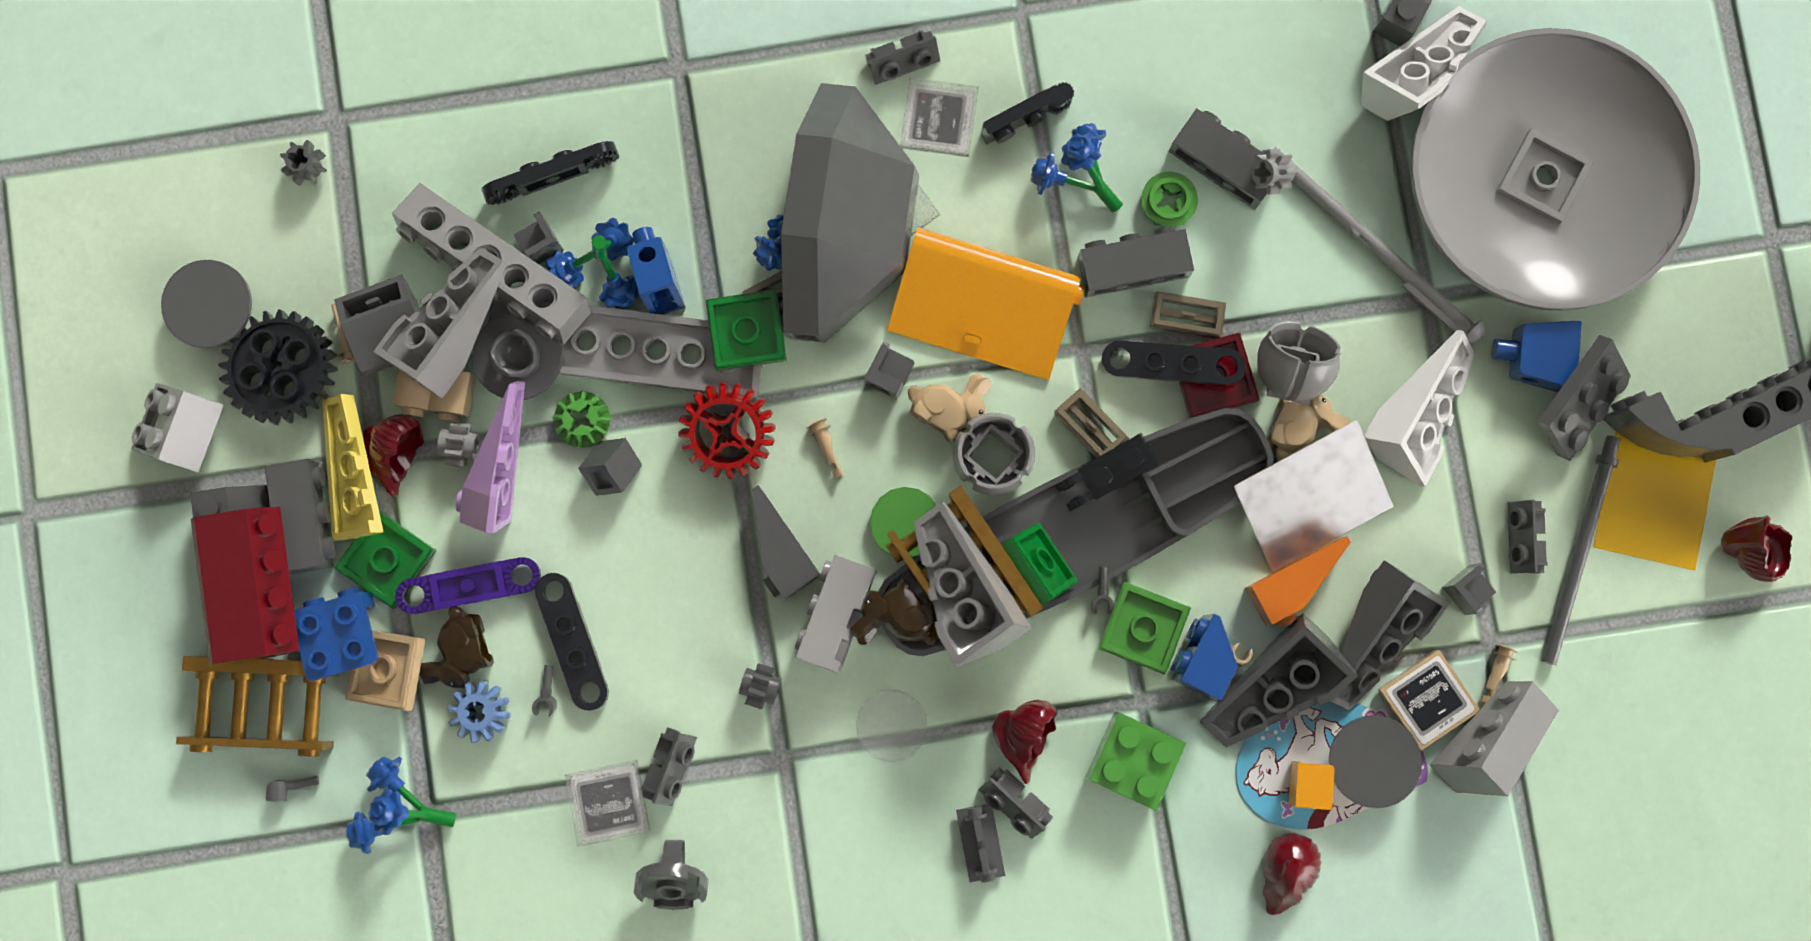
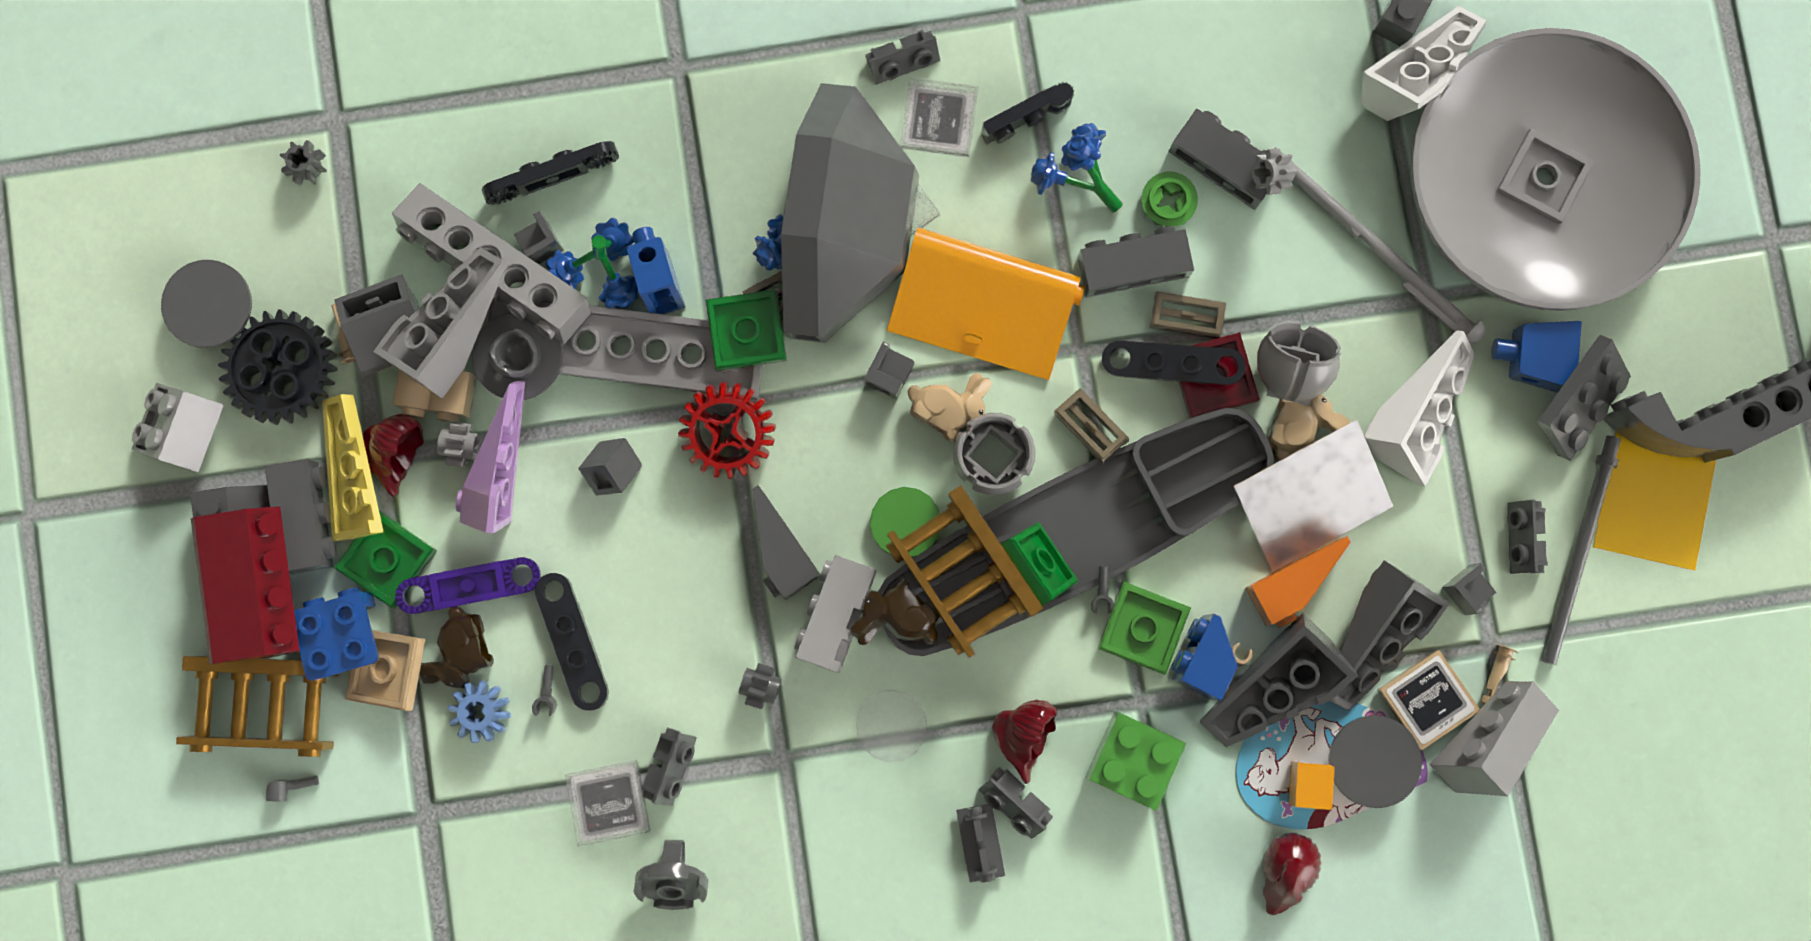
(387, 808): blue plant -> none
(583, 435): bright green gear -> none
(824, 440): tan piece -> none
(969, 599): light grey wedge -> none
(1111, 470): black hinge -> none
(1759, 548): dark red hair -> none

